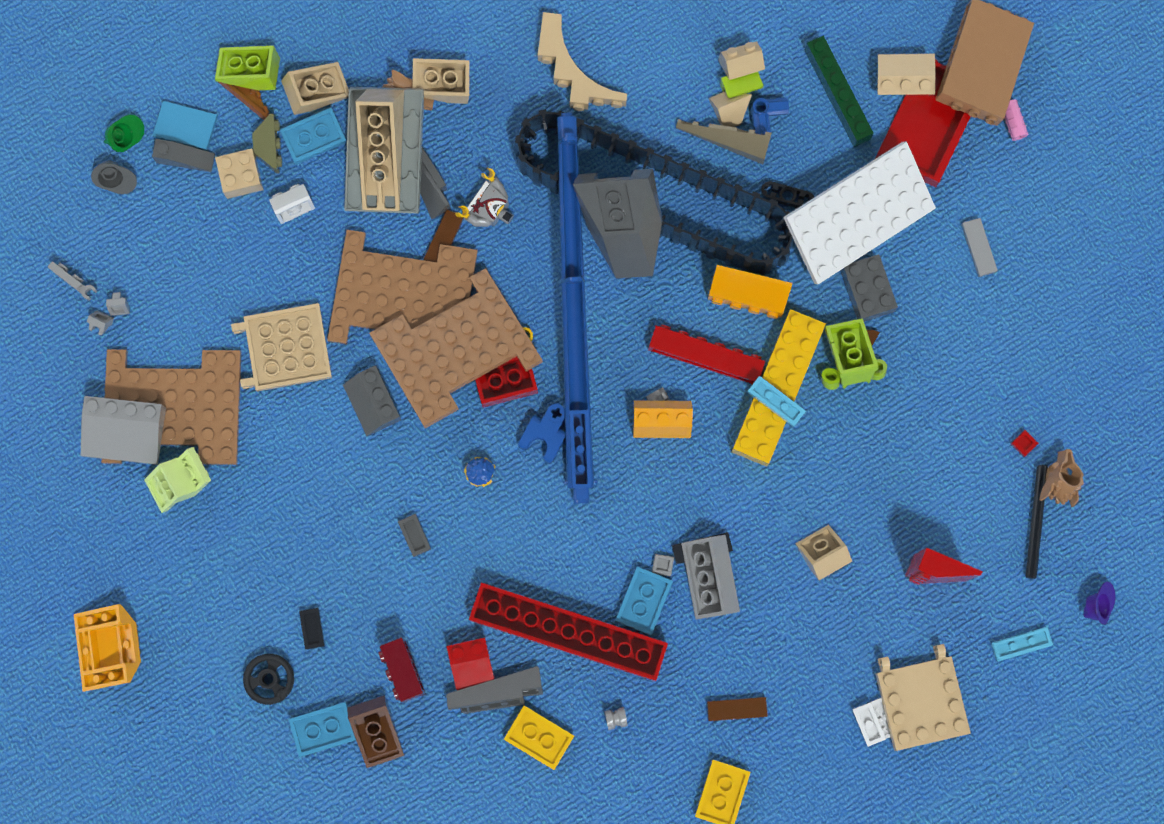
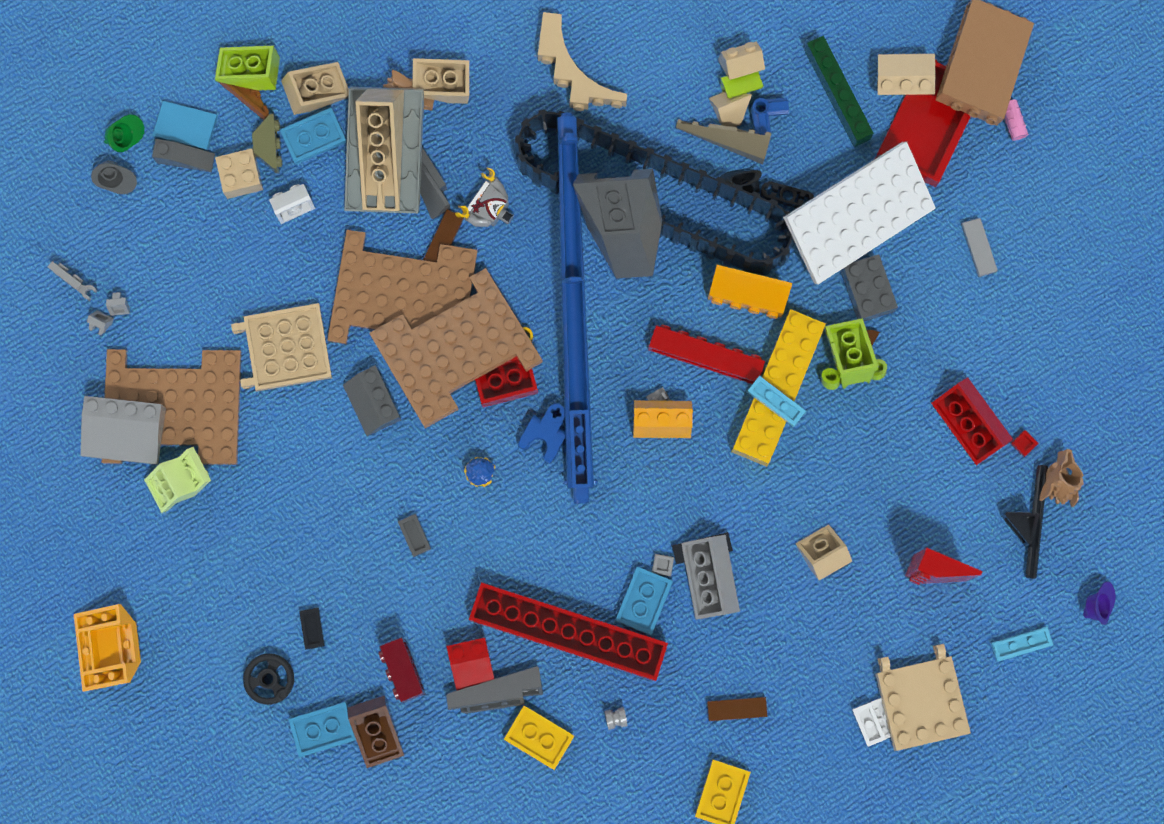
(747, 179): none -> black piece
(972, 421): none -> red slope
(1022, 525): none -> black slope

